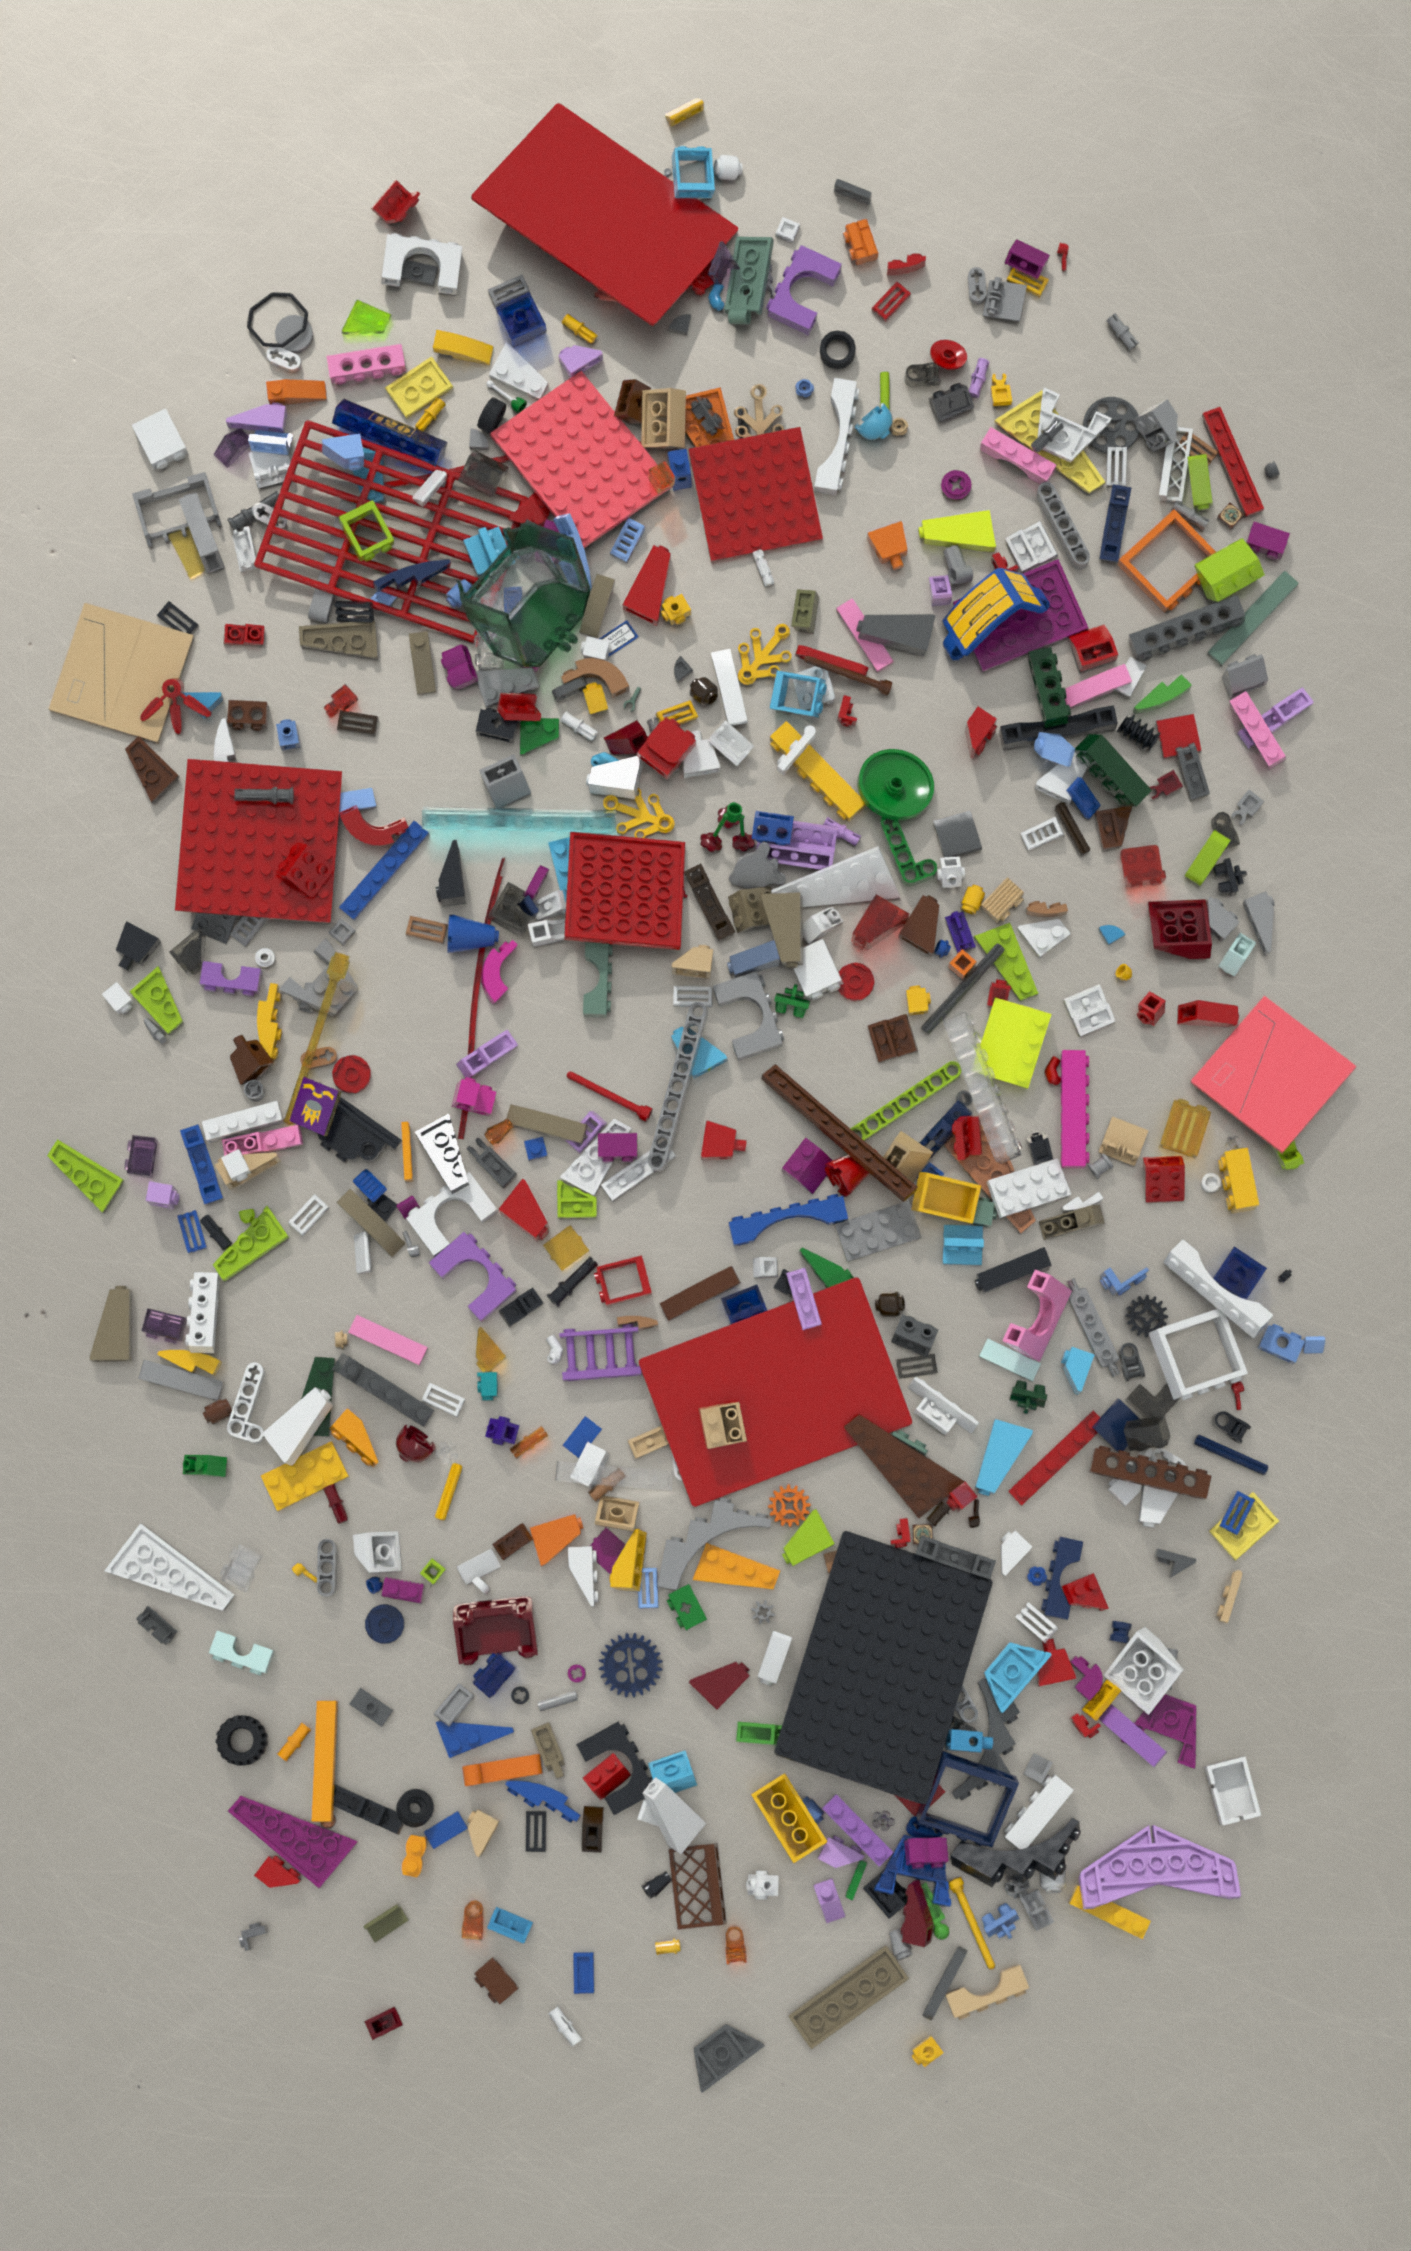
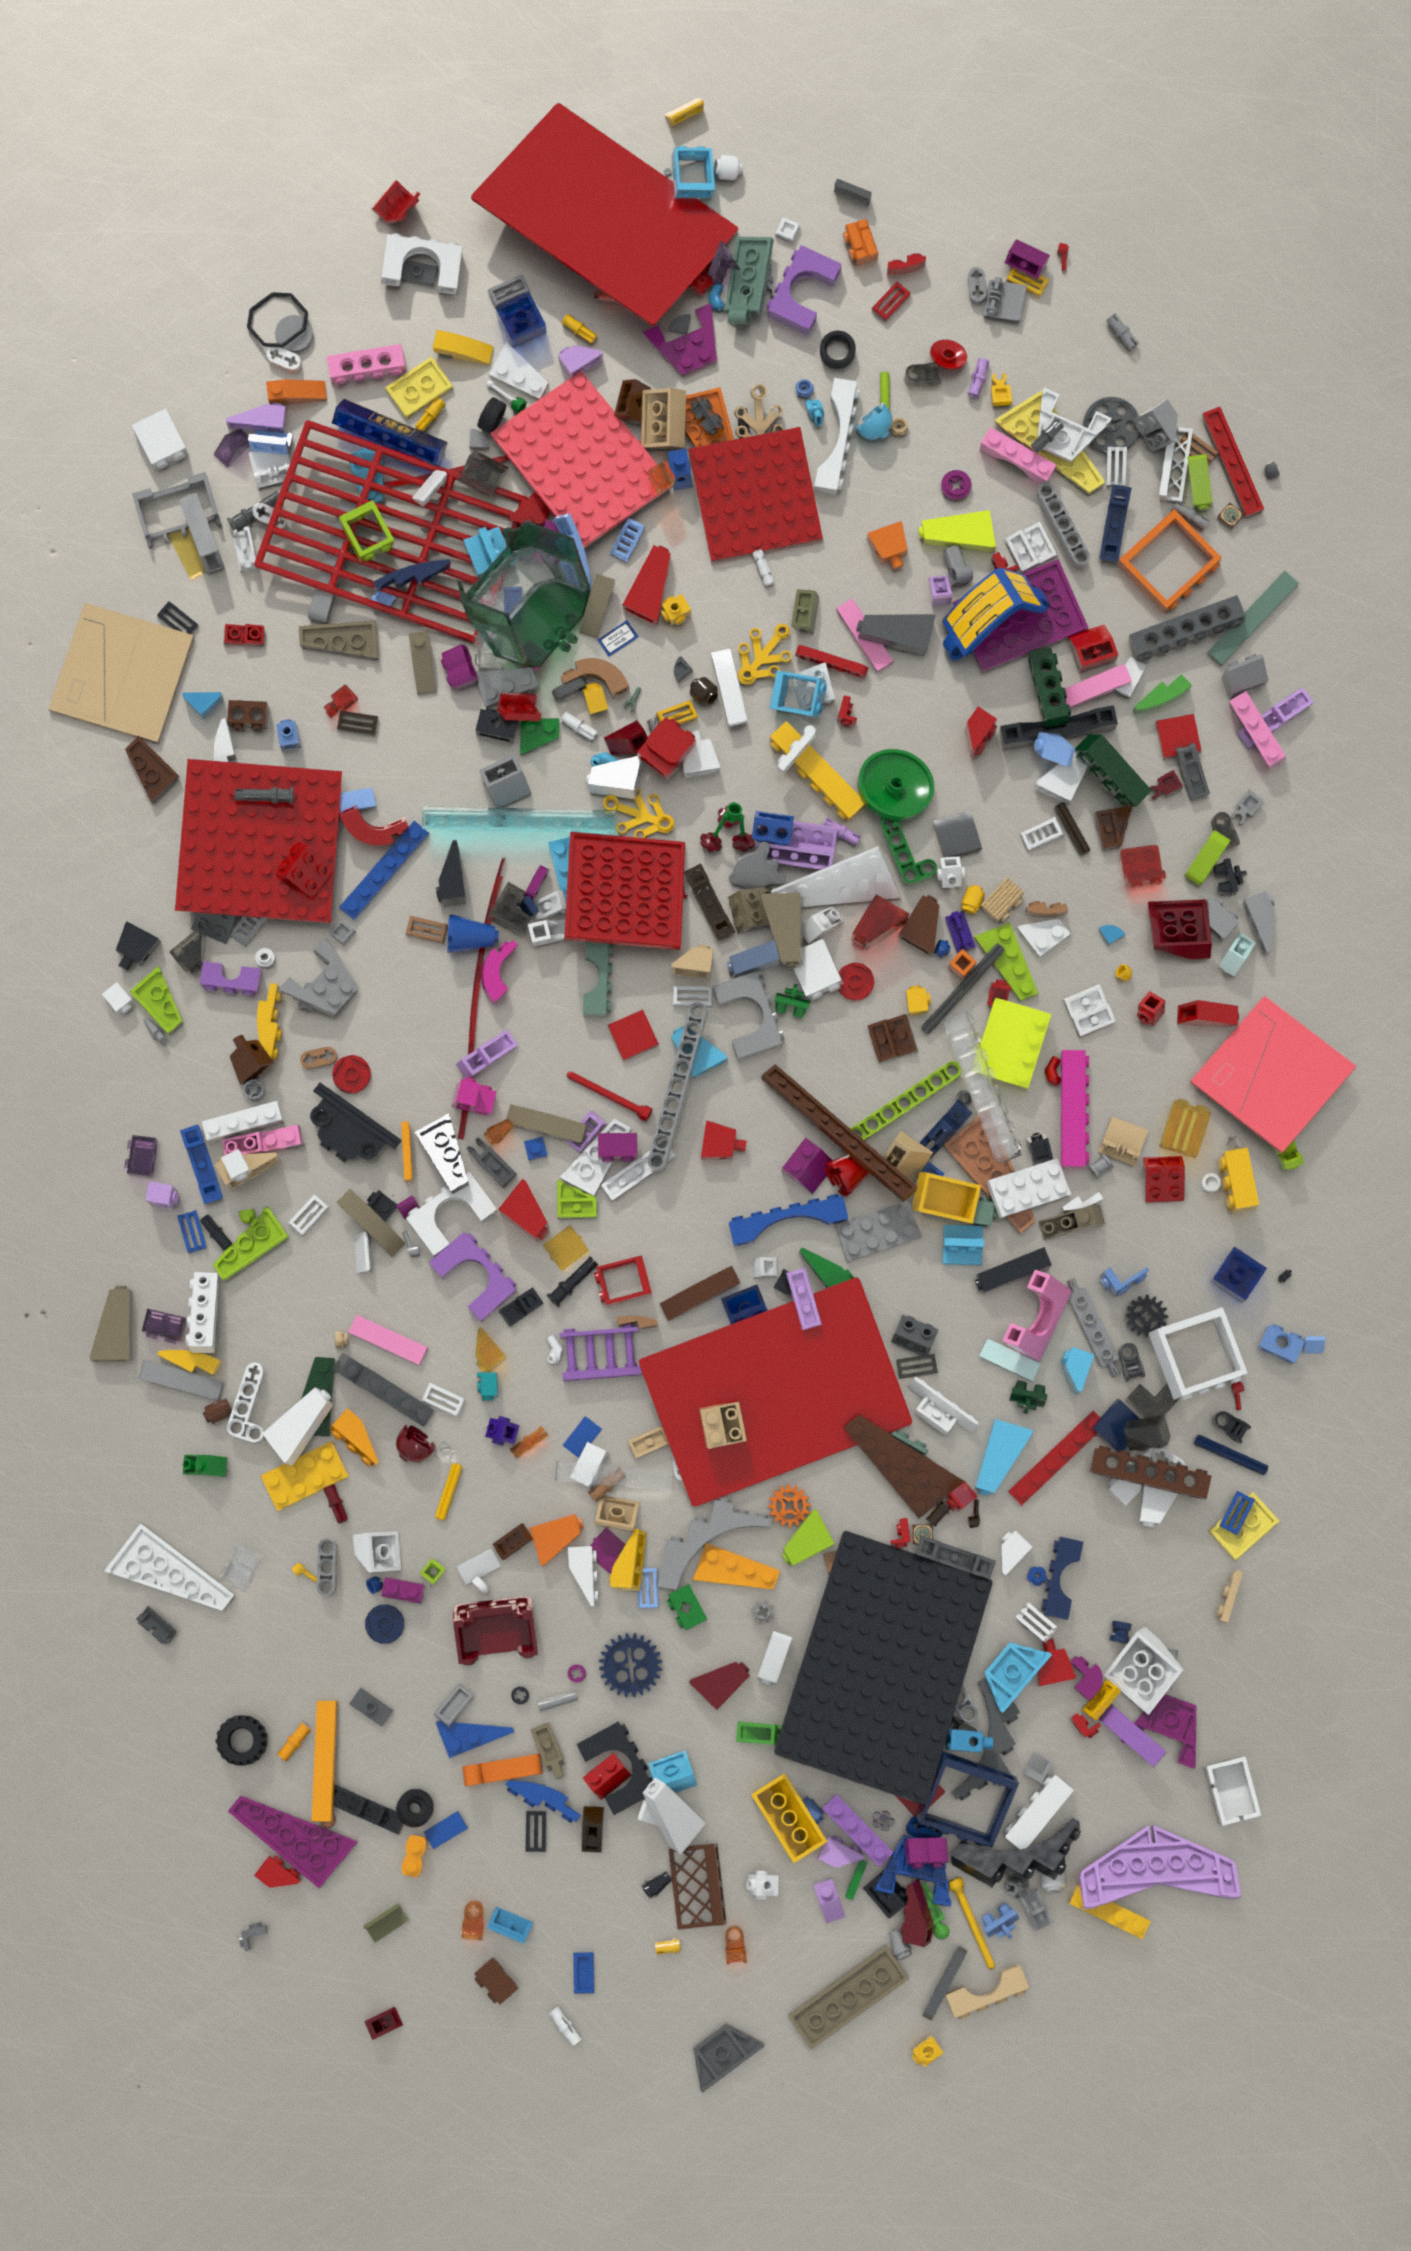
(91, 1178): lime wing -> none
(175, 710): red plant -> none
(224, 1648): light aqua arch -> none
(313, 1102): flag -> none
(345, 451): light blue slope -> none
(349, 618): black tile -> none
(366, 319): clear neon green wing -> none
(369, 1185): blue slope -> none
(454, 594): medium blue brick -> none
(481, 1830): tan slope -> none
(494, 1674): clear blue brick -> none
(595, 648): white brick -> none
(633, 1035): none -> red tile
(691, 350): none -> magenta wing
(730, 743): white hinge -> none
(815, 411): none -> medium azure piece
(882, 686): reddish brown piece -> none
(890, 1304): dark brown head -> none
(951, 402): black bracket -> none
(967, 1136): red bracket -> none
(1083, 798): blue tile -> none
(1085, 1593): red wing -> none
(1138, 732): black piece -> none
(1179, 1561): dark grey slope -> none
(1228, 570): lime slope -> none
(1246, 1314): white arch -> none
(1267, 540): magenta brick -> none

